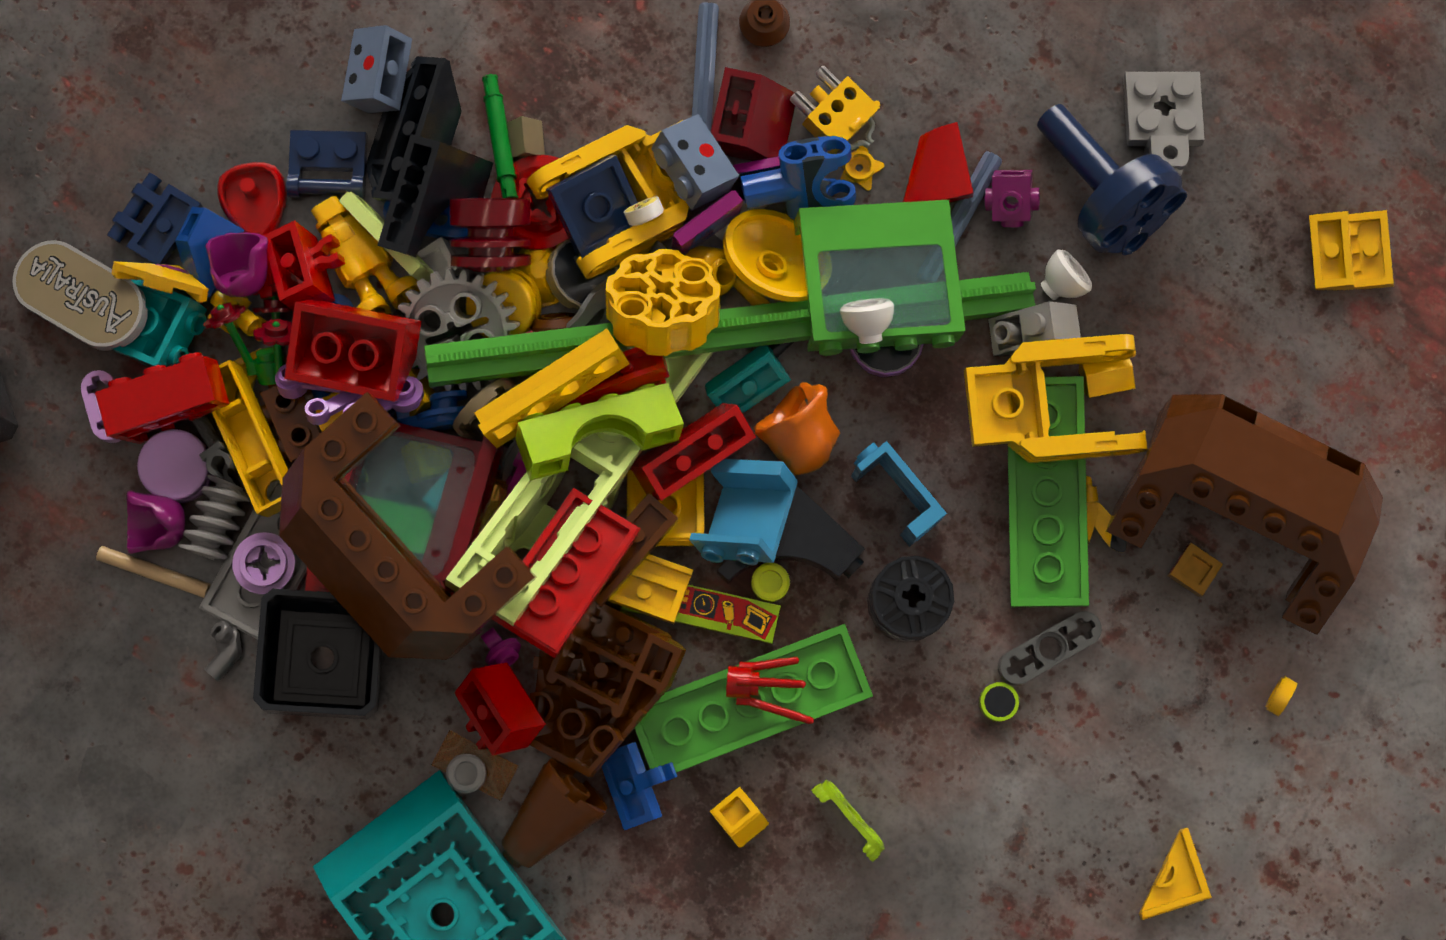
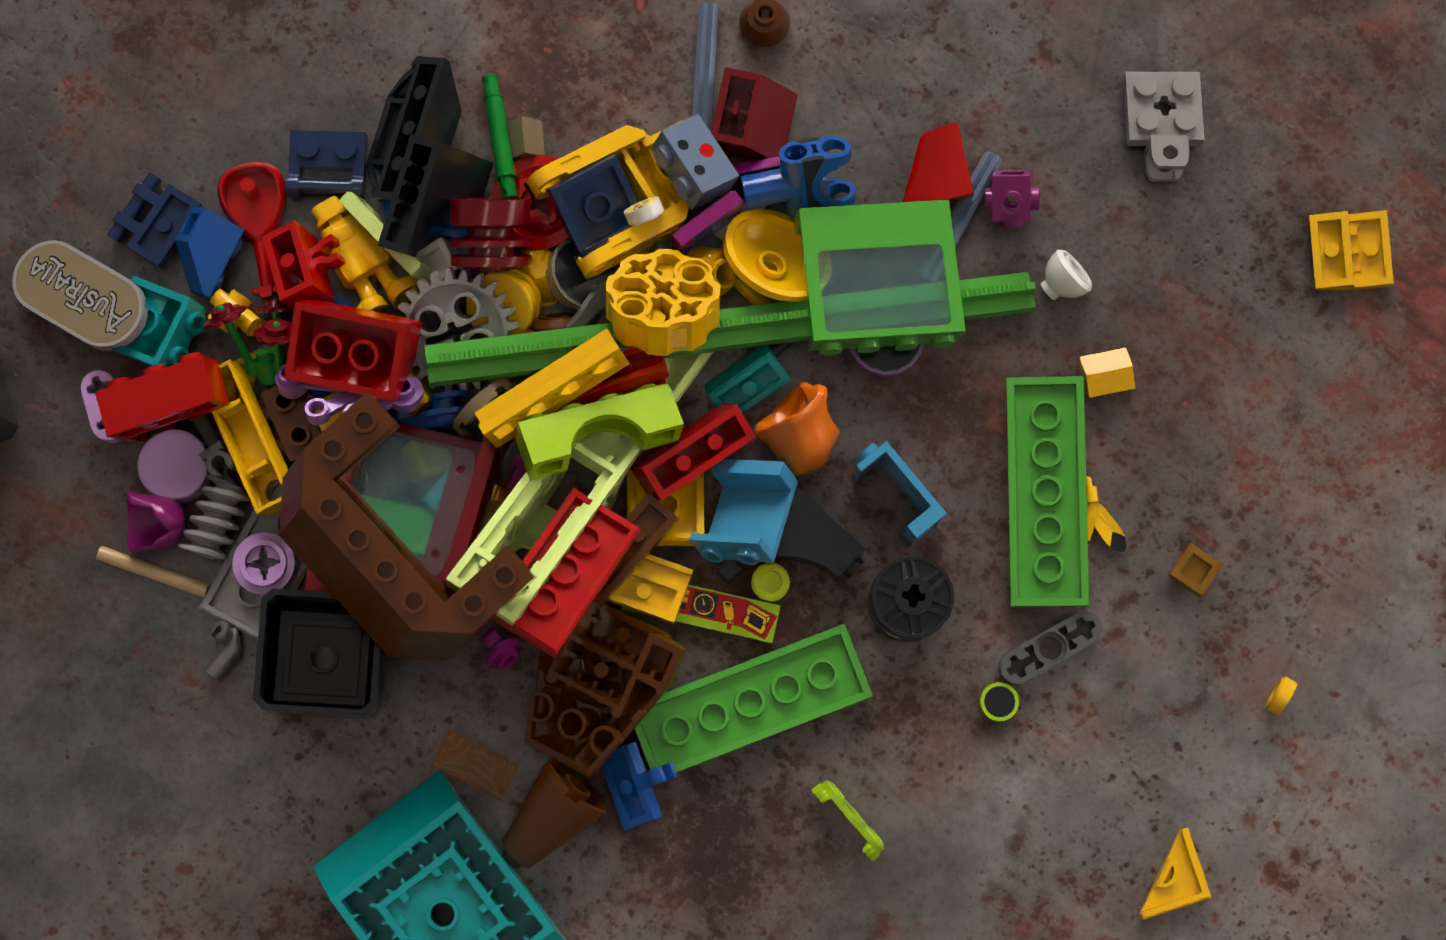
(162, 278): yellow tile -> none
(238, 263): magenta hair -> none
(376, 69): sand blue brick -> none
(466, 773): light grey tile -> none
(499, 709): red brick -> none
(739, 817): yellow slope -> none
(744, 682): red plant -> none
(851, 113): yellow piece -> none
(868, 318): white brick -> none
(870, 167): yellow plate -> none
(1012, 408): yellow plate -> none
(1032, 324): light grey slope -> none
(1126, 200): dark blue piece -> none
(1264, 481): reddish brown wedge -> none

